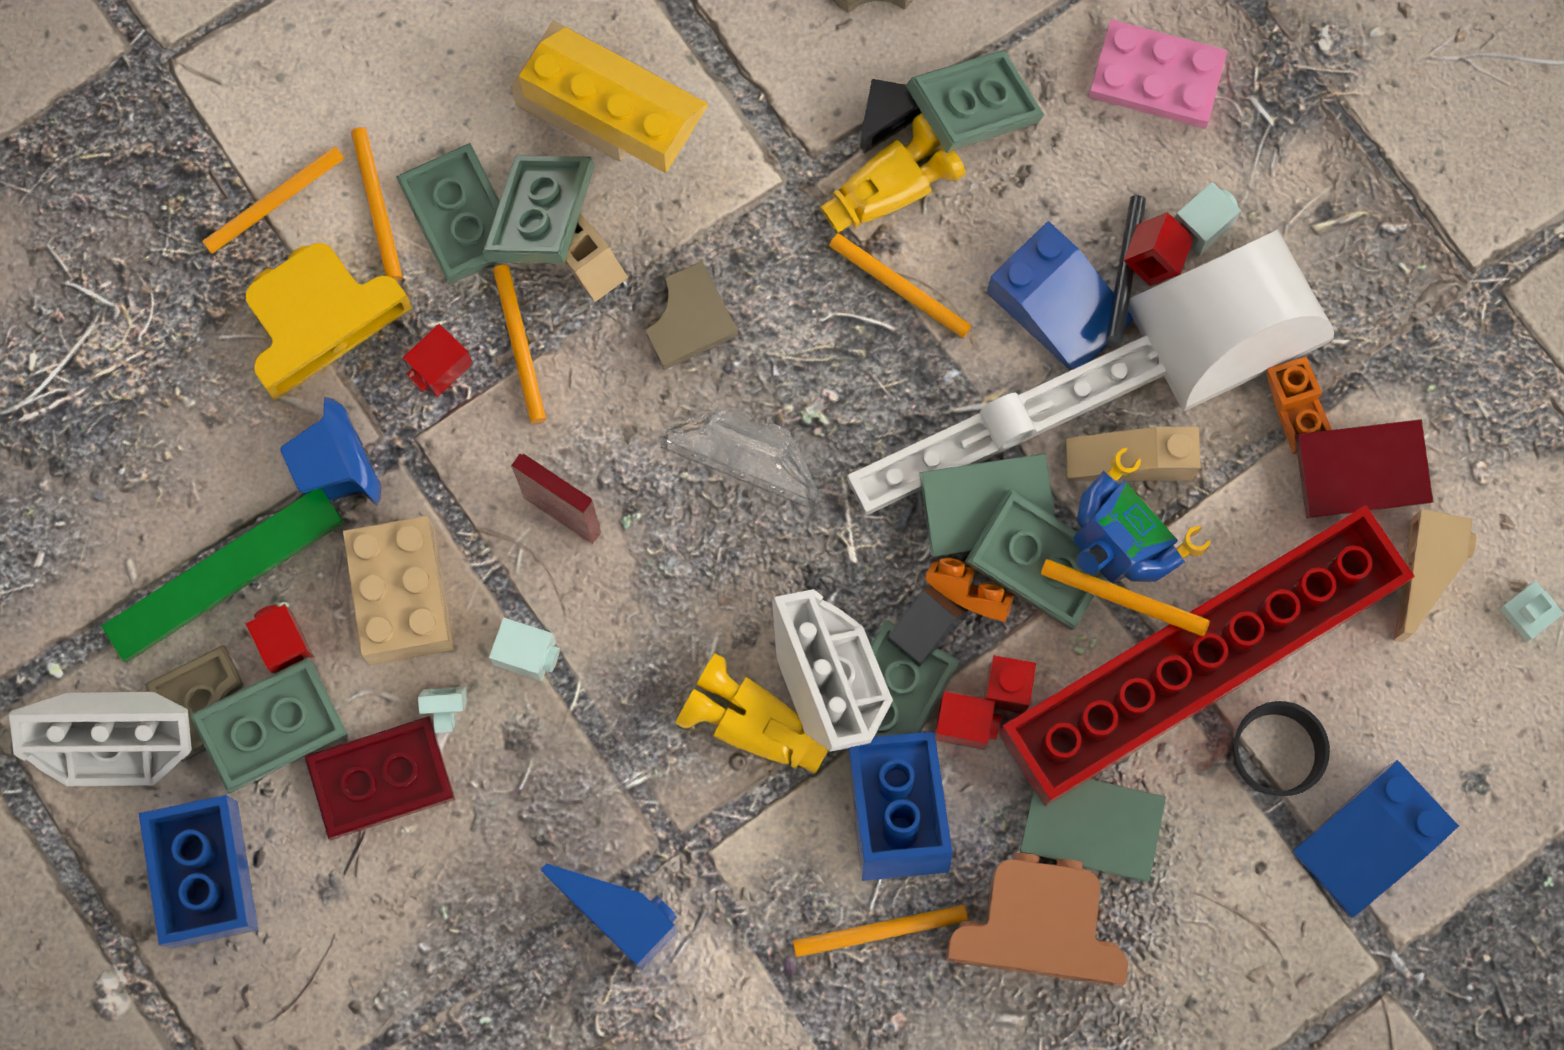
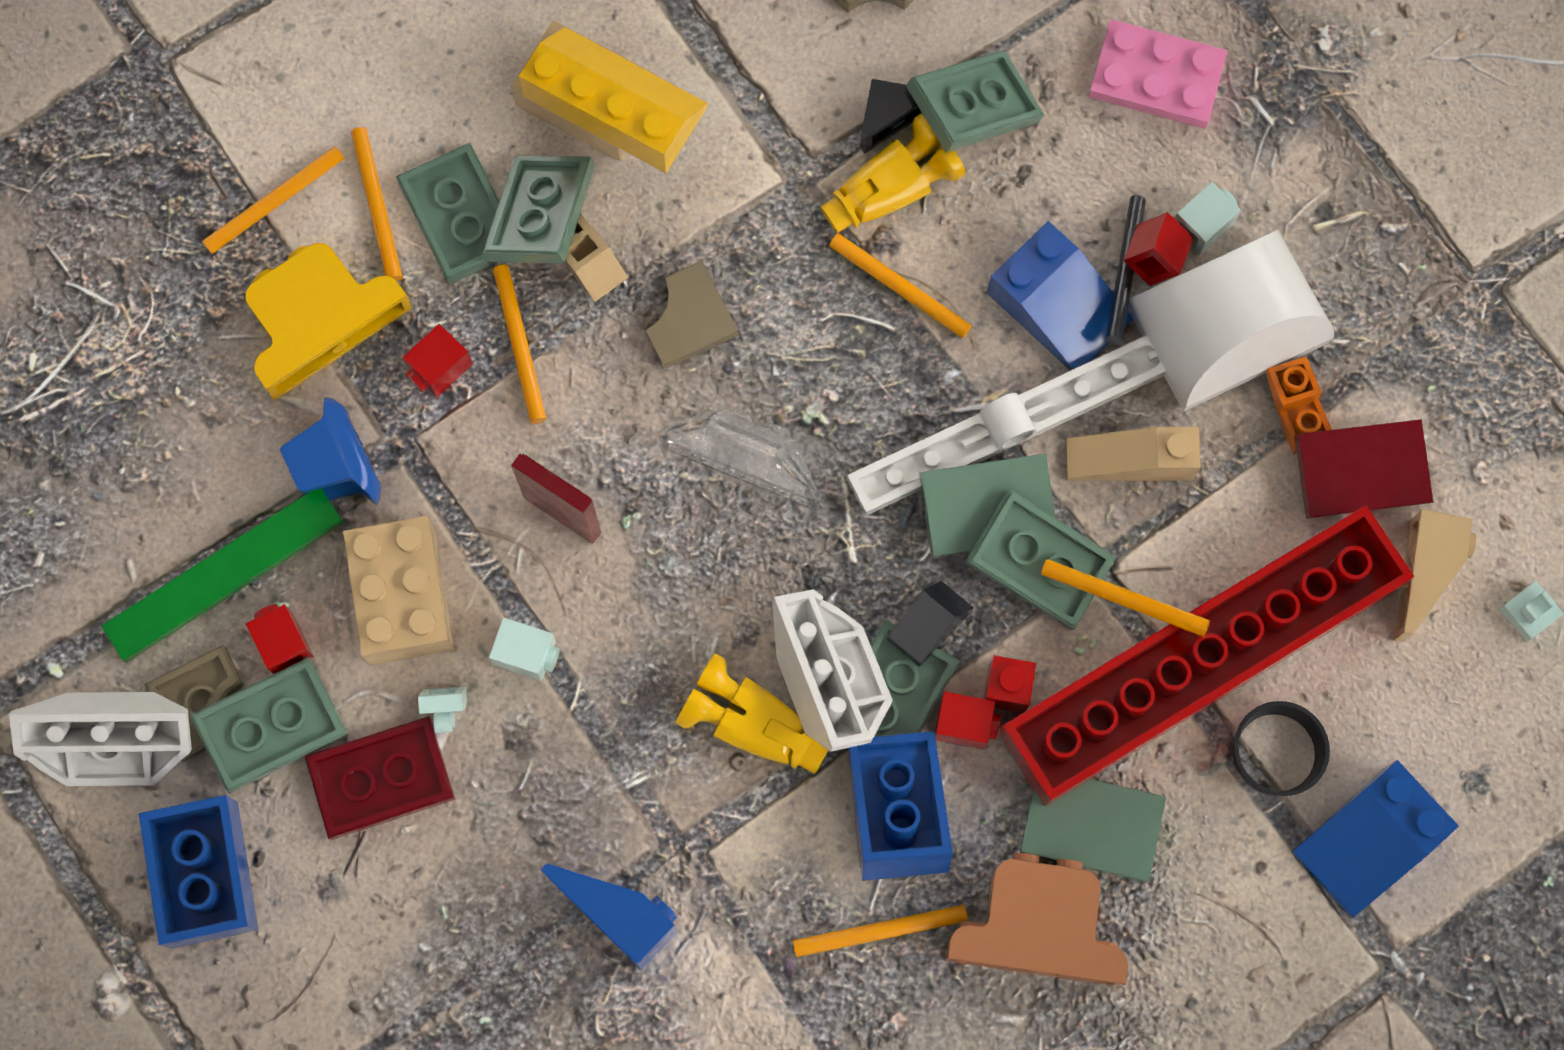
(956, 583): orange slope -> none
(1123, 534): blue torso -> none

